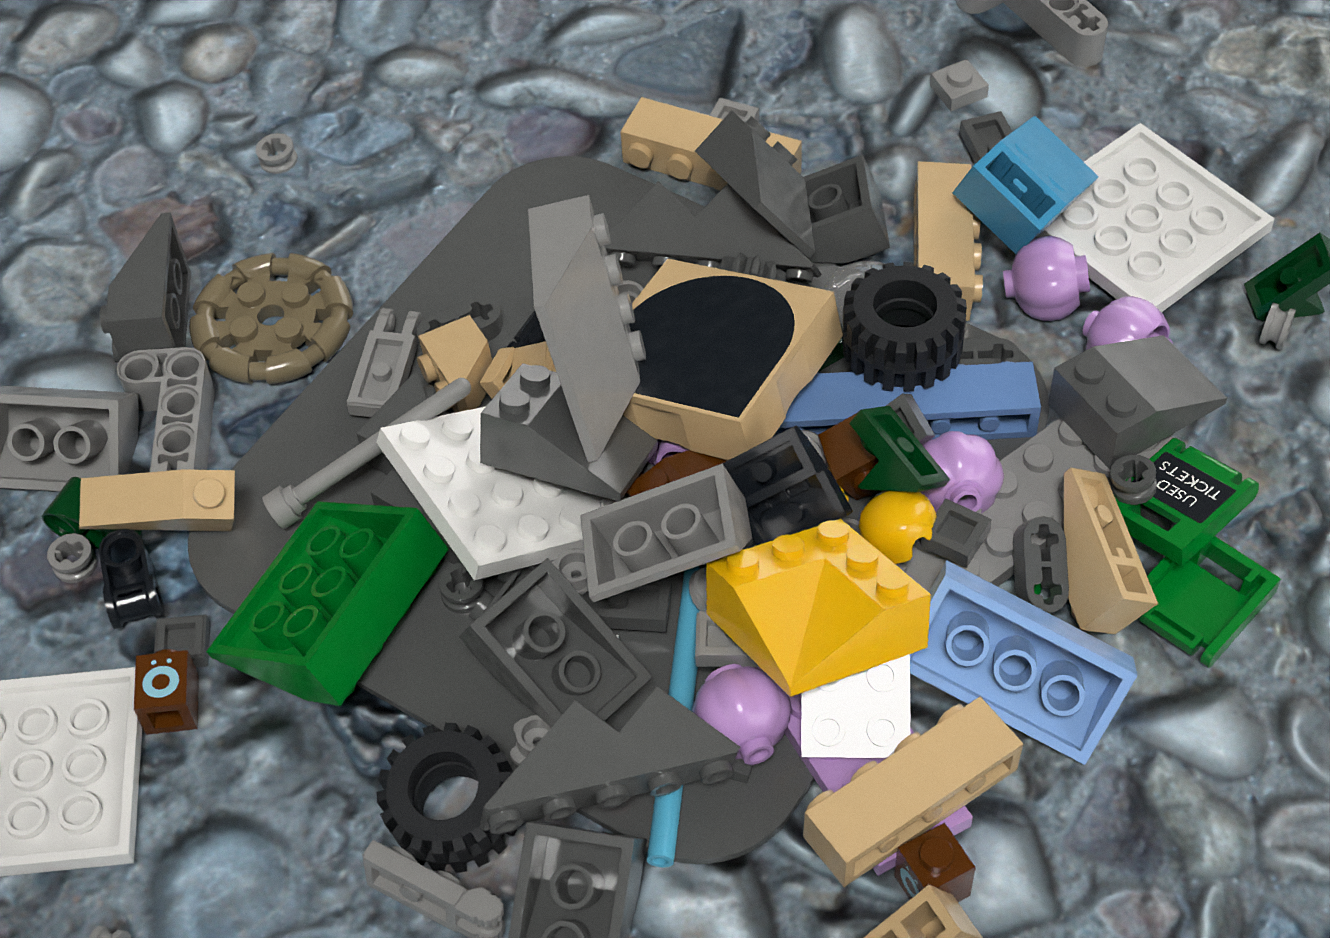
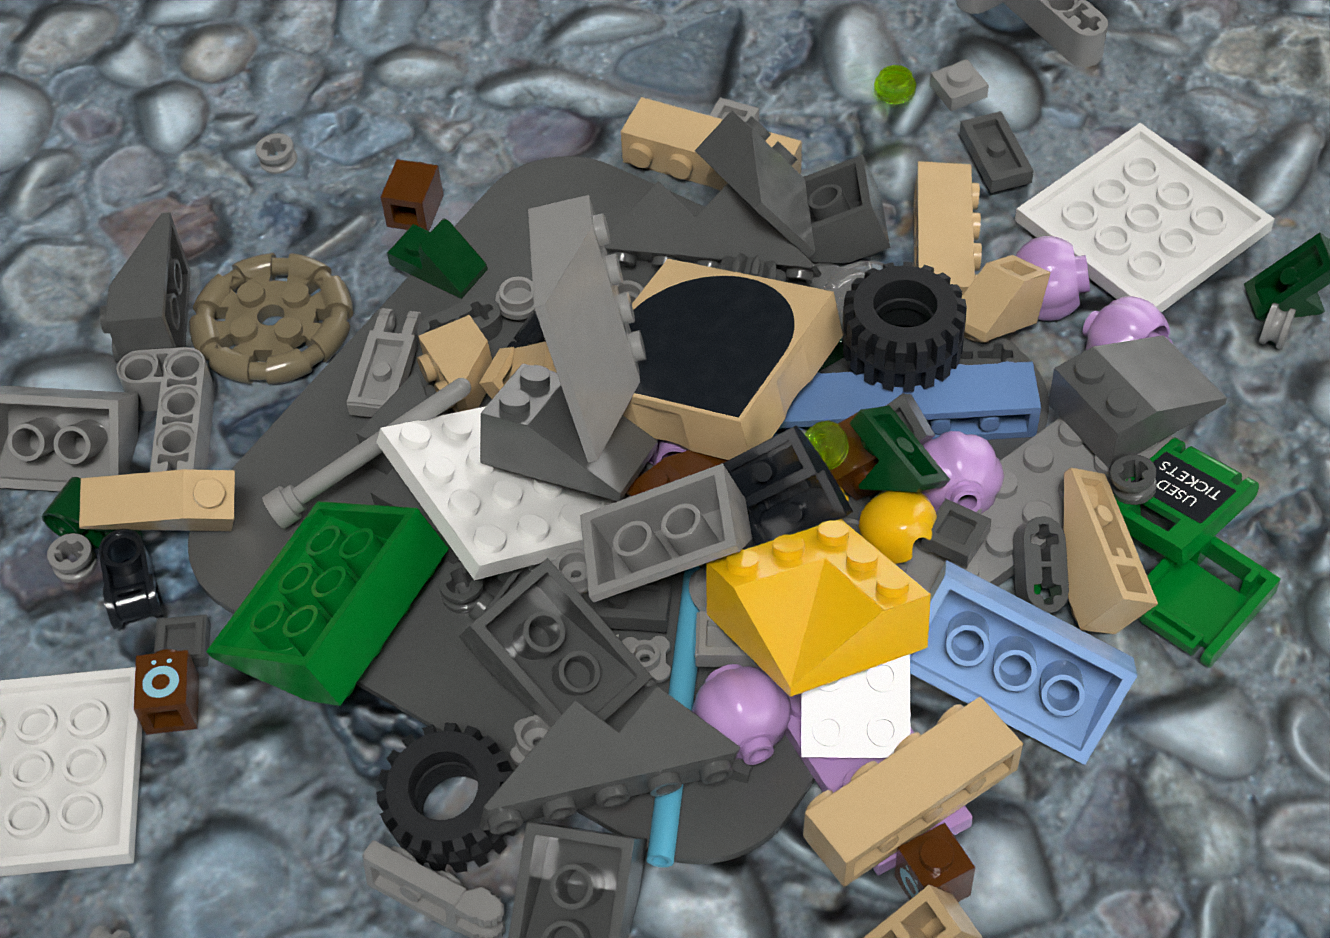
(412, 195): none -> reddish brown brick
(438, 258): none -> dark green slope
(516, 298): none -> light grey plate
(654, 649): none -> light grey plate
(834, 439): none -> clear neon green plate
(895, 84): none -> clear neon green plate
(1004, 298): none -> tan slope
(1024, 183): dark azure slope -> none

